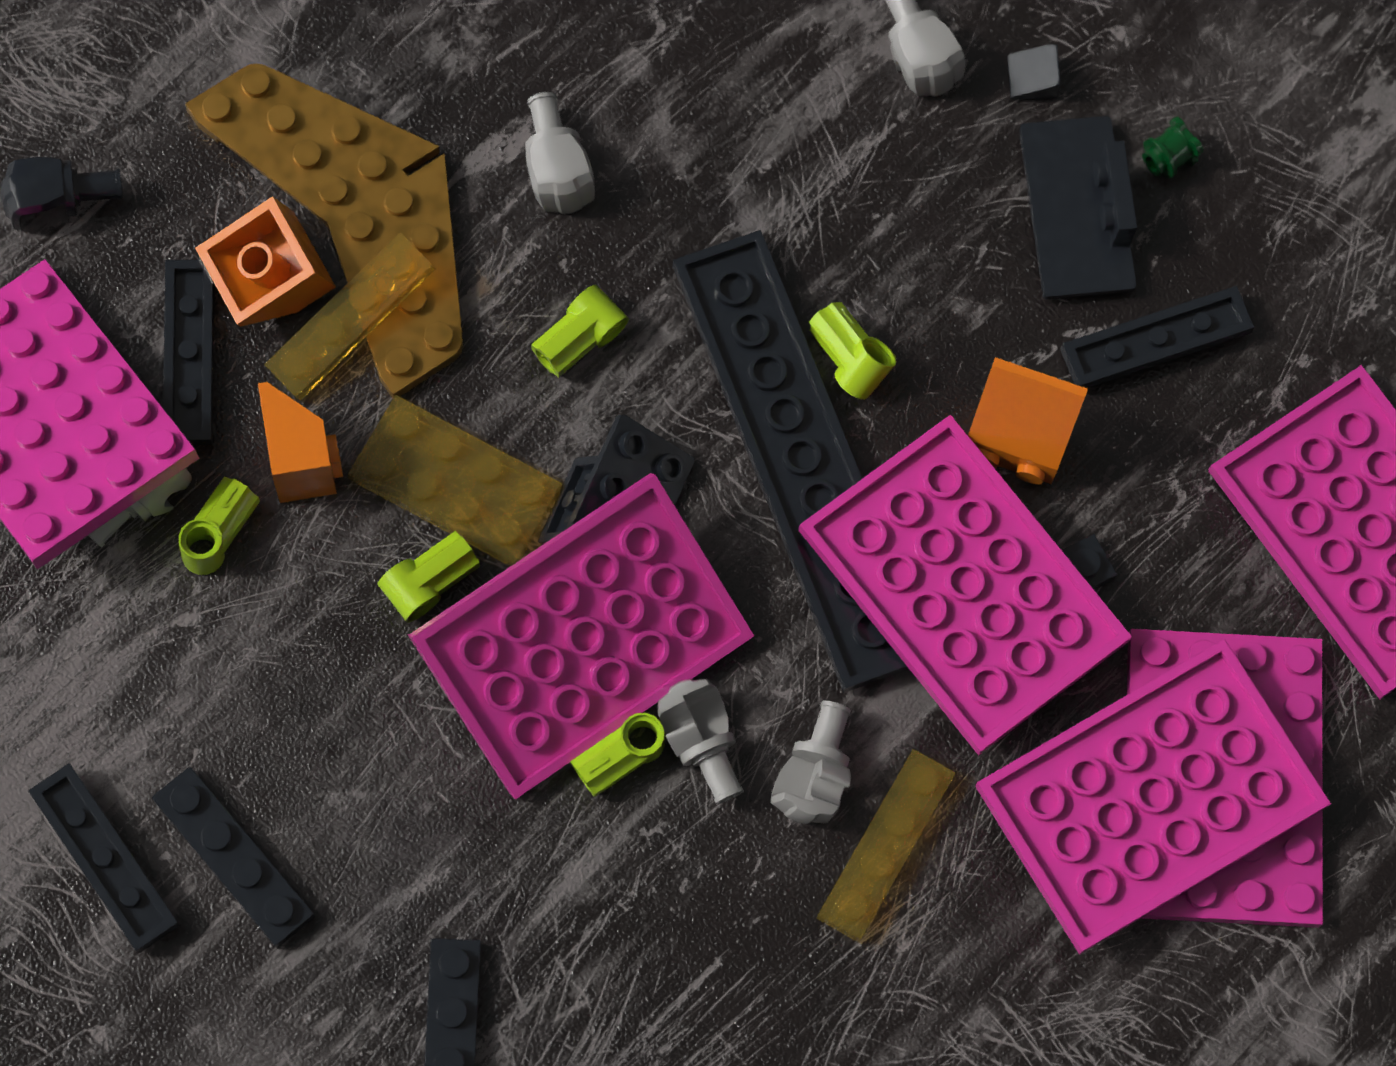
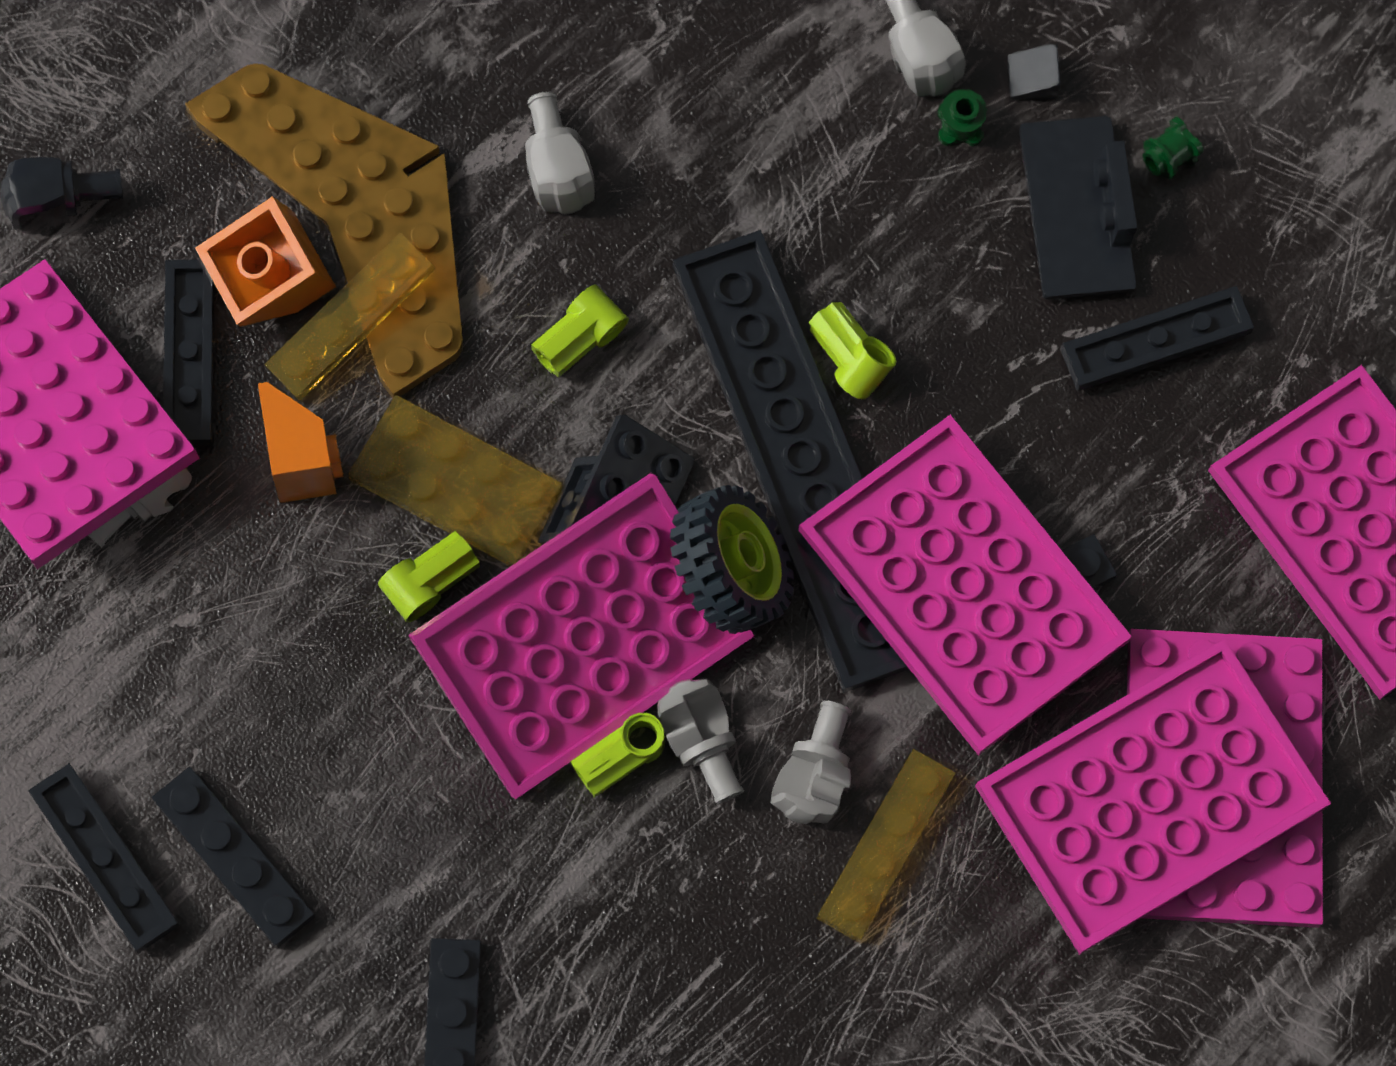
(218, 523): lime piece -> none
(732, 559): none -> black wheel
(960, 127): none -> dark green brick
(1025, 420): orange slope -> none

